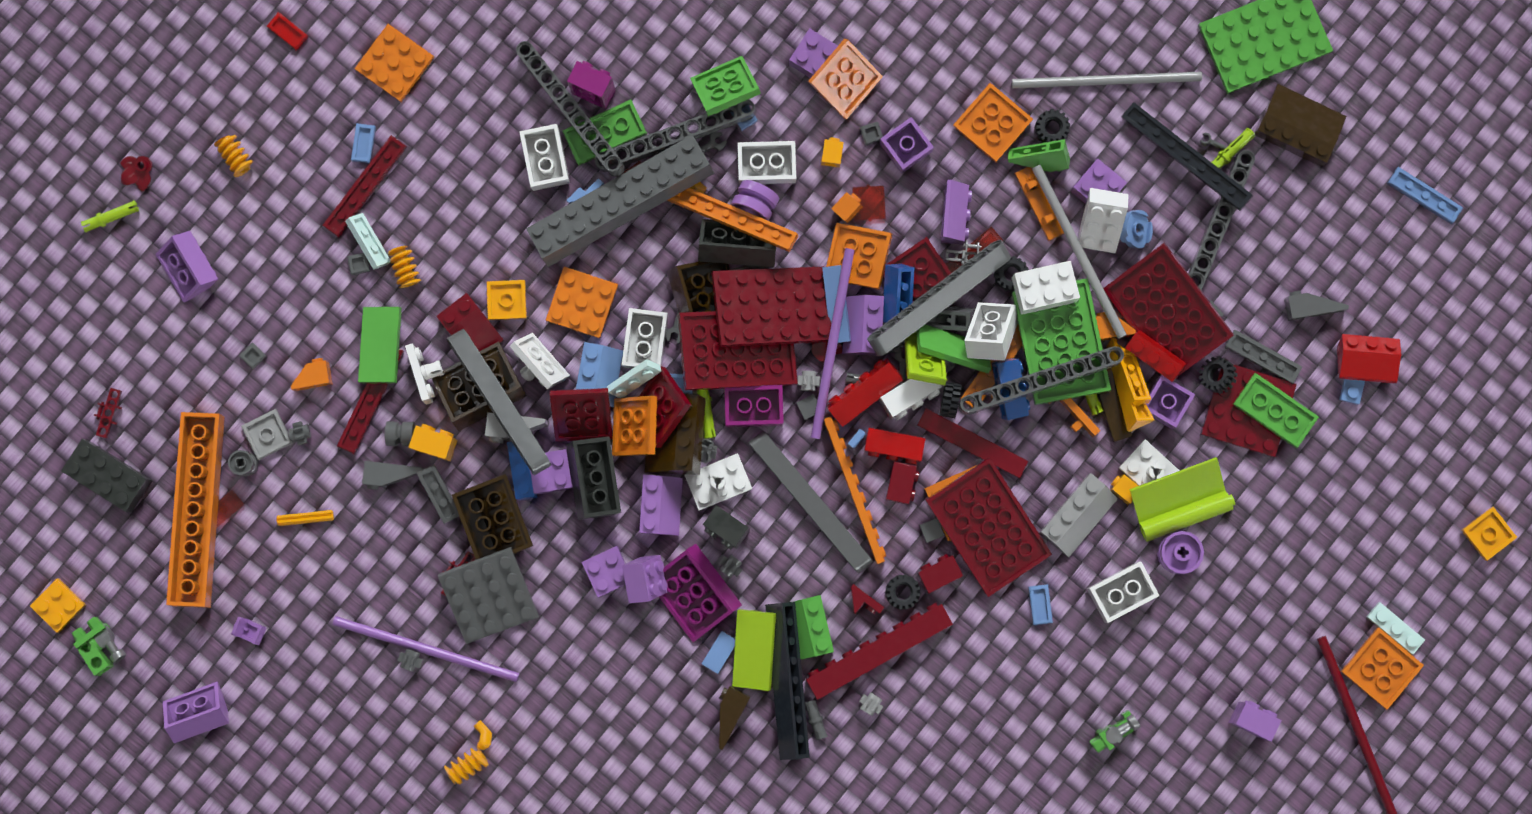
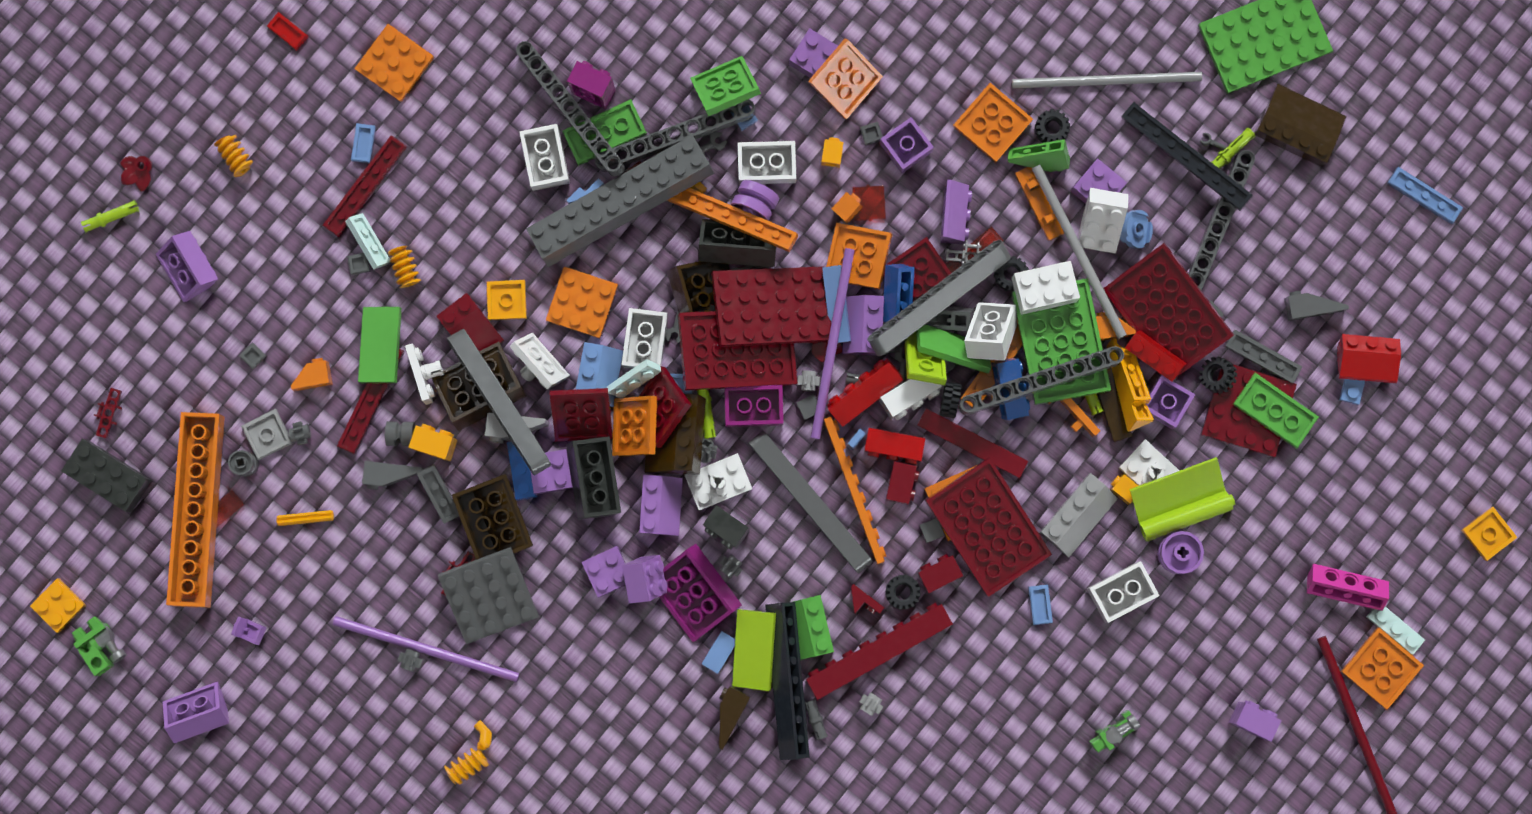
(1348, 587): none -> dark pink brick

